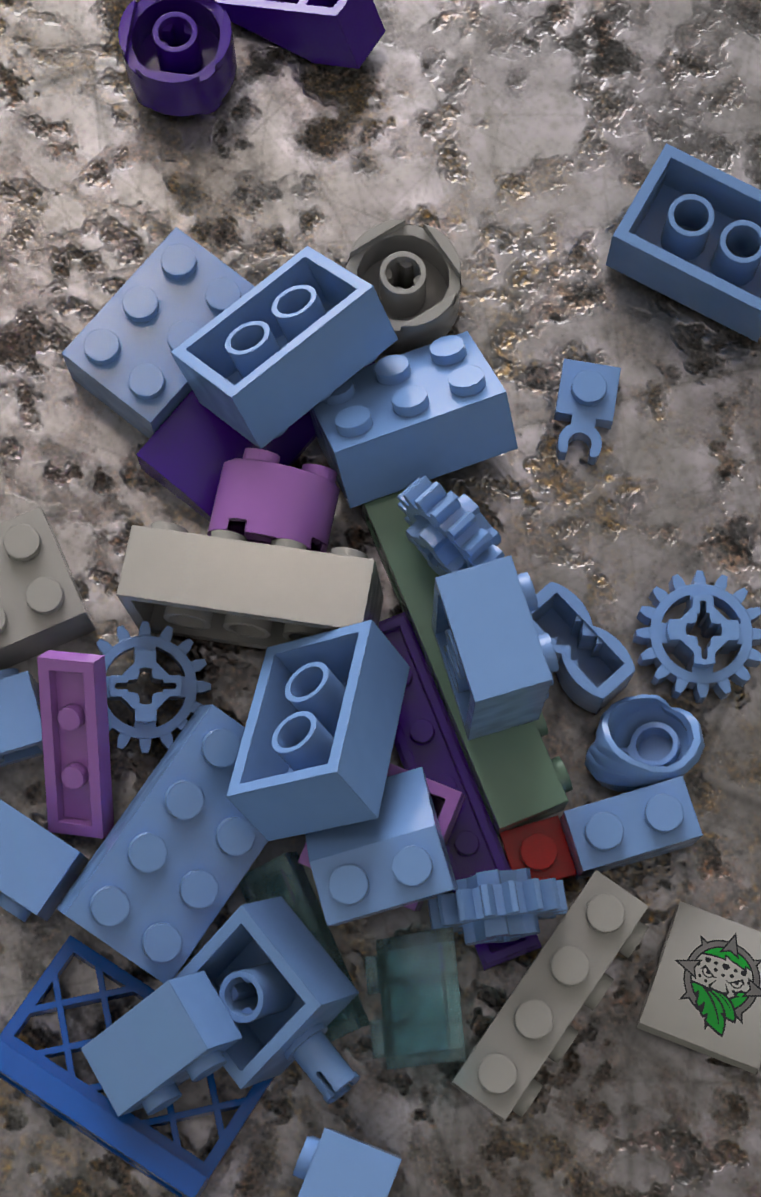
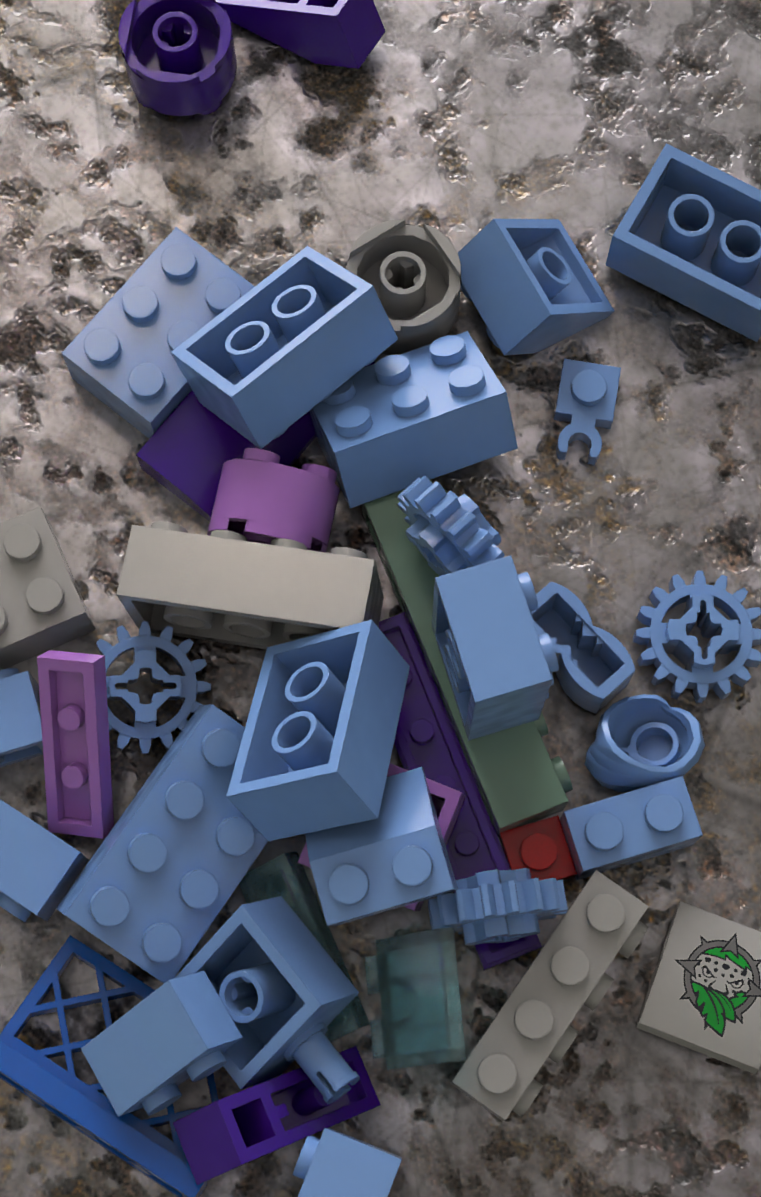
(267, 1119): none -> dark purple slope
(530, 284): none -> medium blue slope

